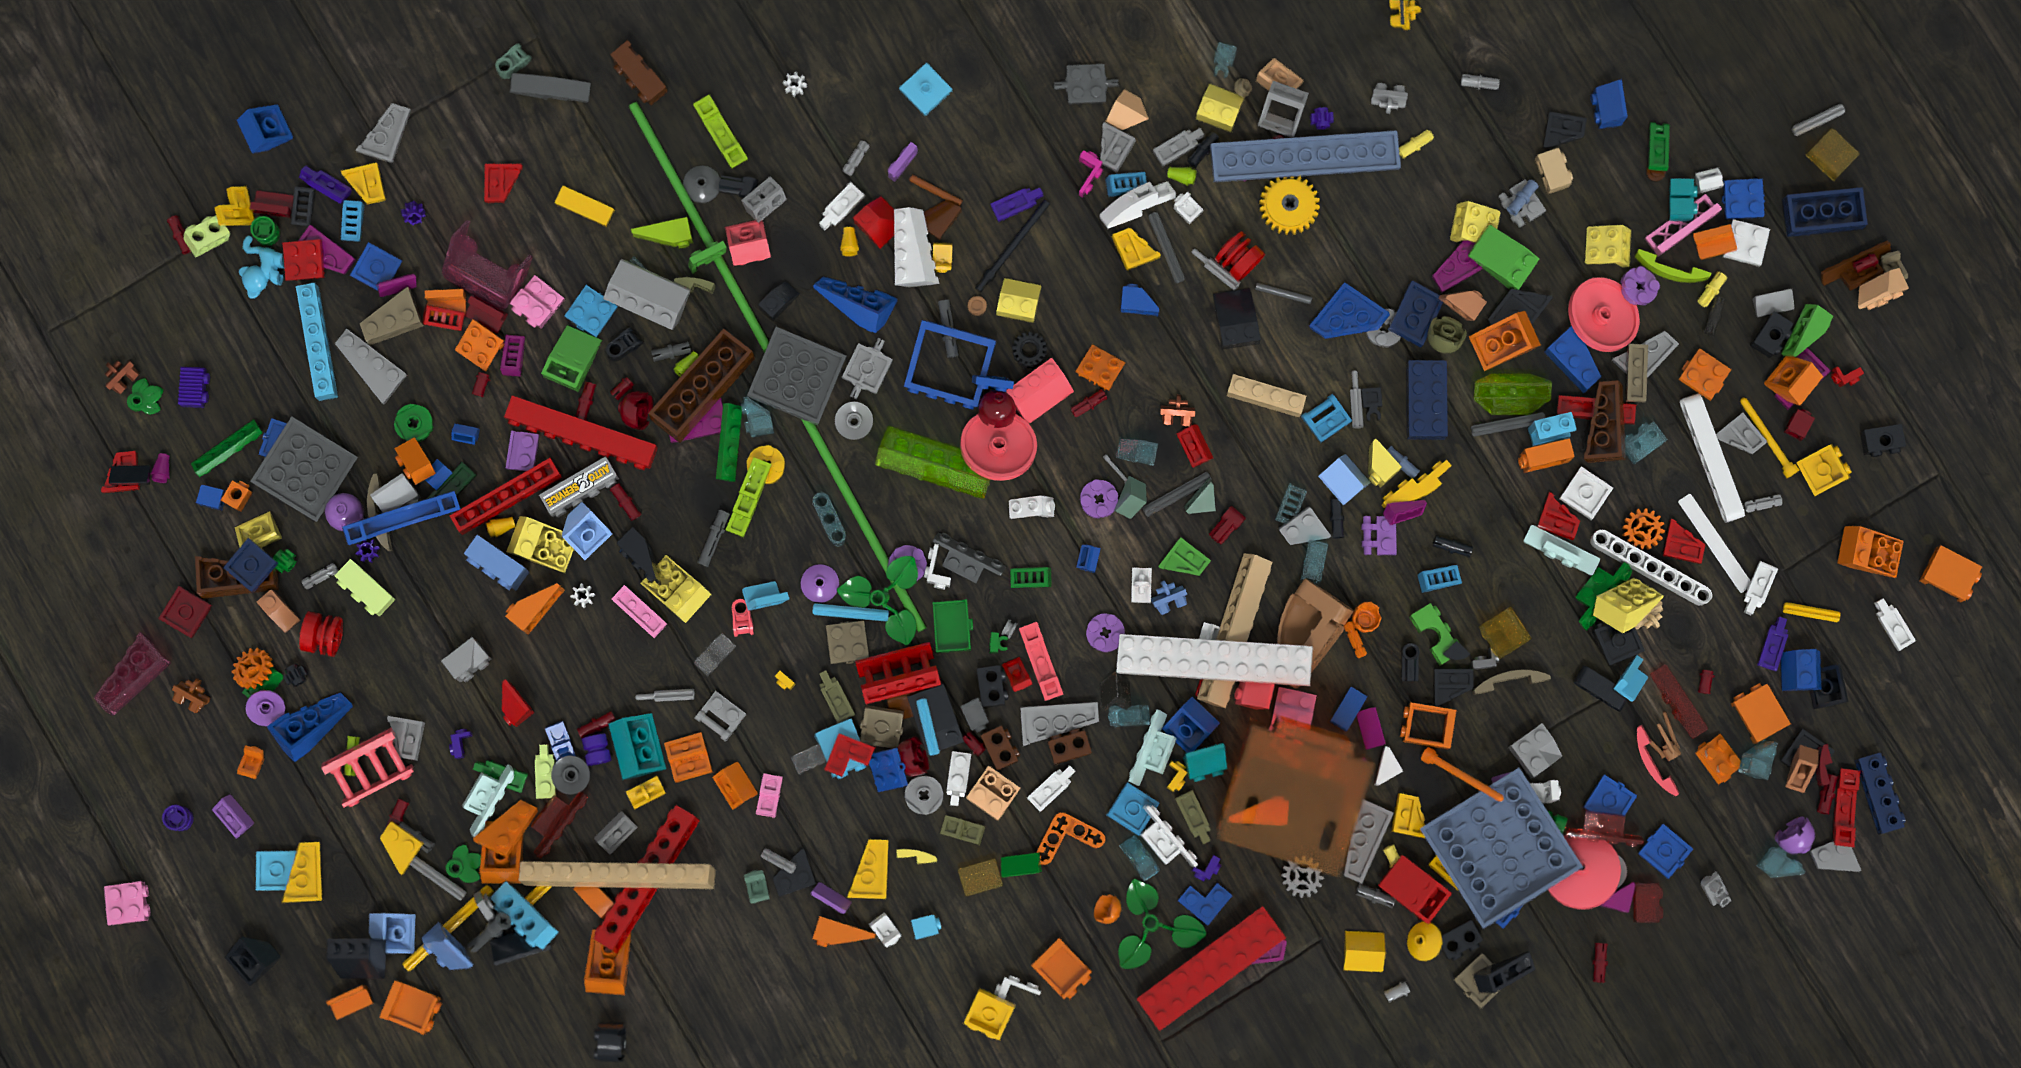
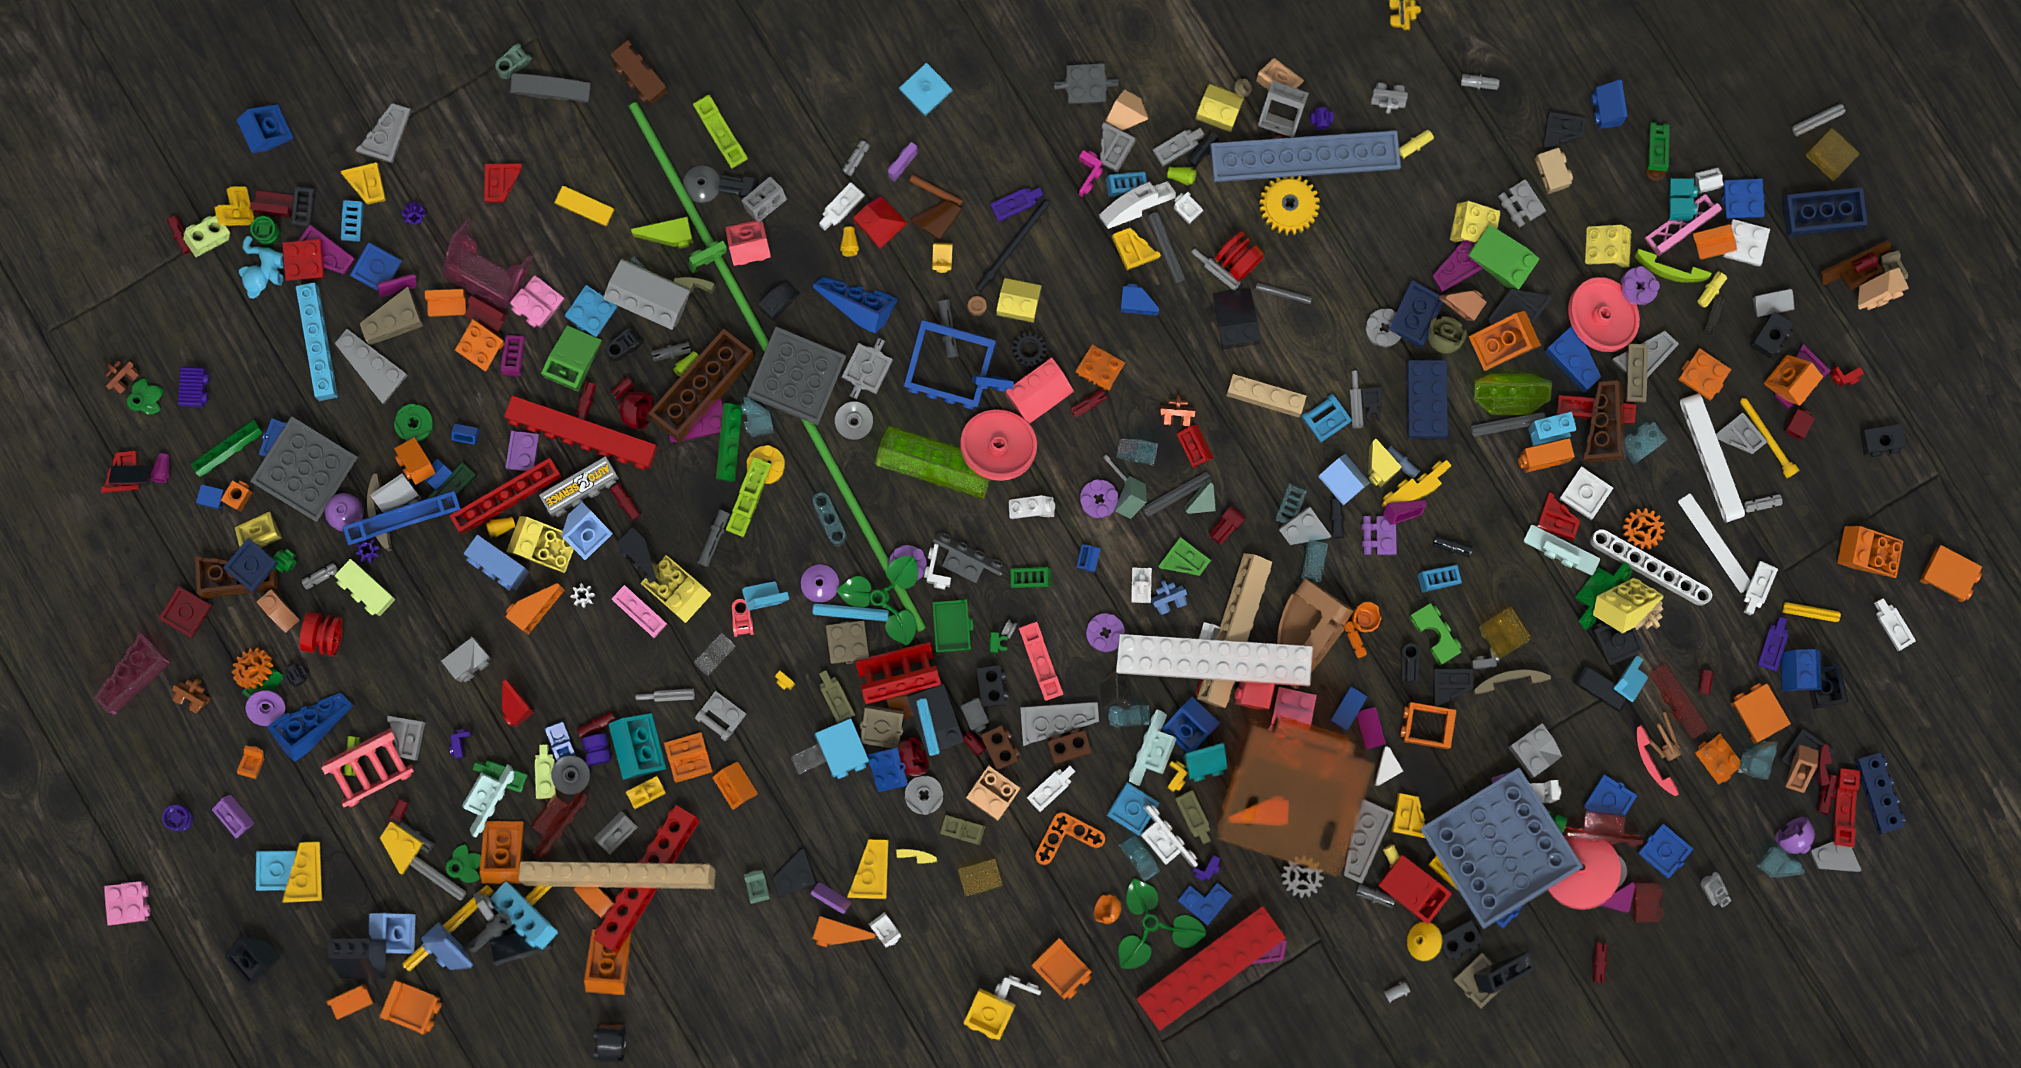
(325, 184): dark purple hinge -> none
(442, 324): red slope -> none
(480, 384): dark red pin -> none
(507, 830): orange wing -> none
(769, 795): bright pink slope -> none
(778, 860): light grey axle -> none
(796, 79): white gear -> none
(845, 749): red plate -> none
(912, 250): white wedge -> none
(926, 926): medium azure brick -> none
(958, 776): white hinge -> none
(997, 409): dark red cylinder -> none
(1017, 674): red slope -> none
(1020, 865): green slope -> none
(1224, 57): clear light blue plate -> none
(1348, 314): blue plate -> none
(1364, 951): yellow slope -> none
(1430, 757): orange piece -> none
(1456, 652): black tile -> none
(1522, 197): sand blue pin -> none
(1682, 544): red wing -> none
(1809, 327): bright green slope -> none
(1824, 469): yellow plate -> none

